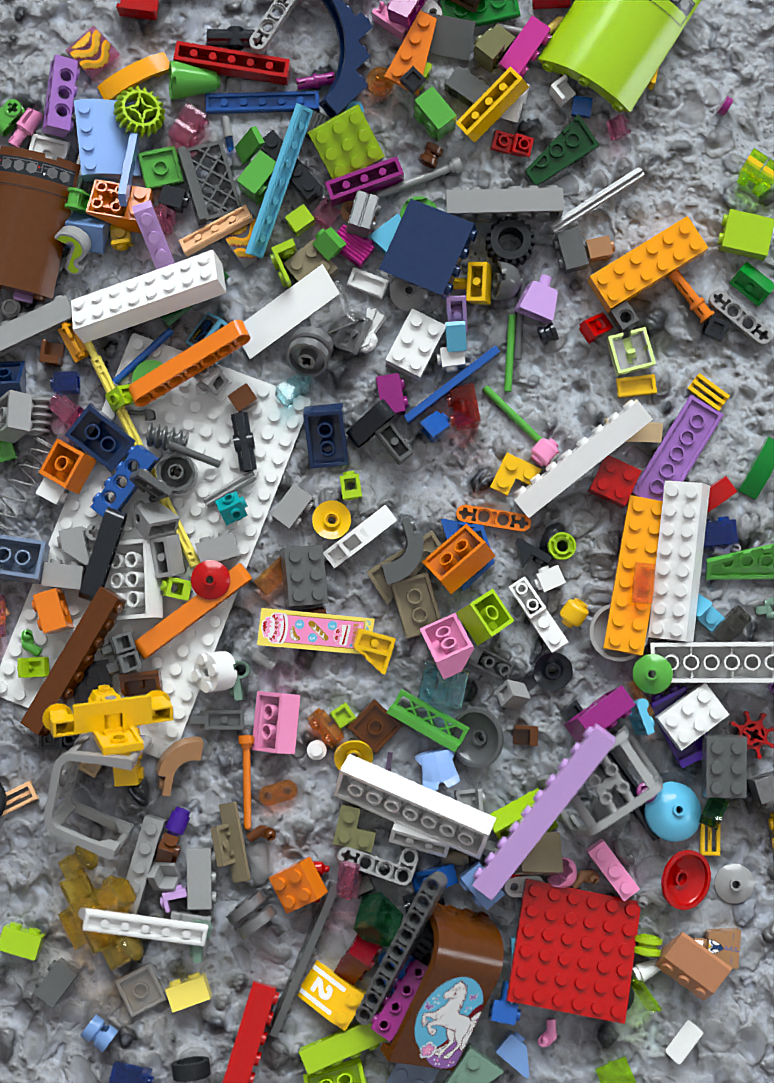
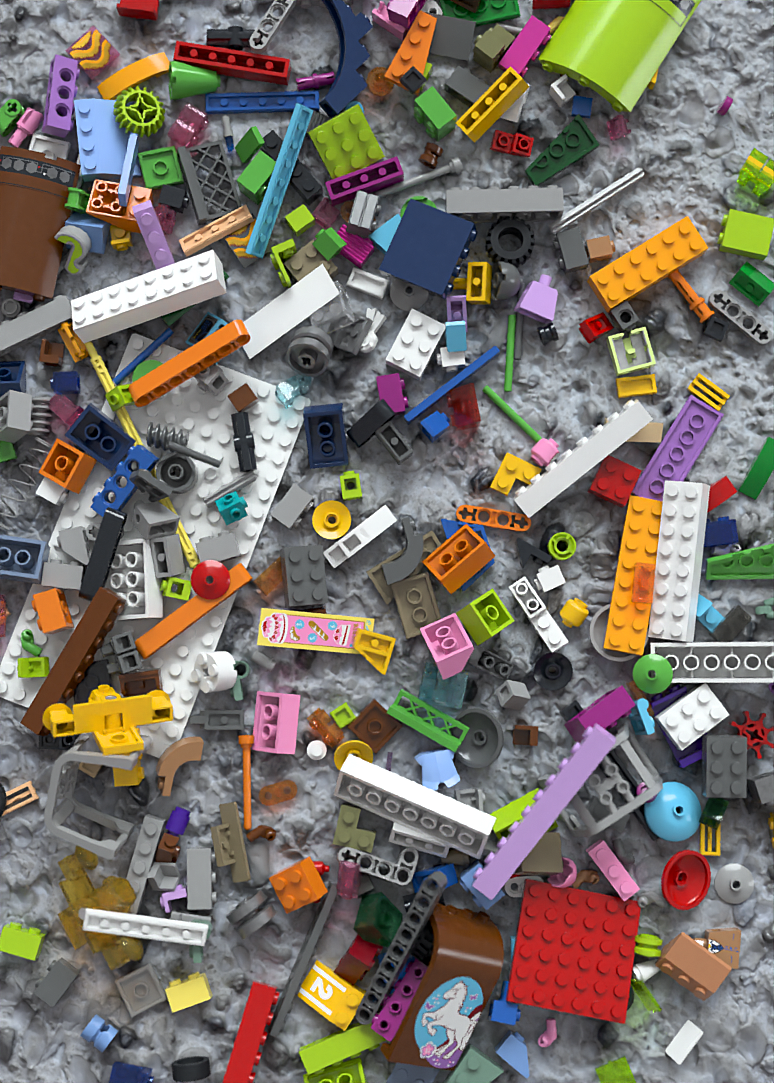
(148, 413): dark grey hand -> none

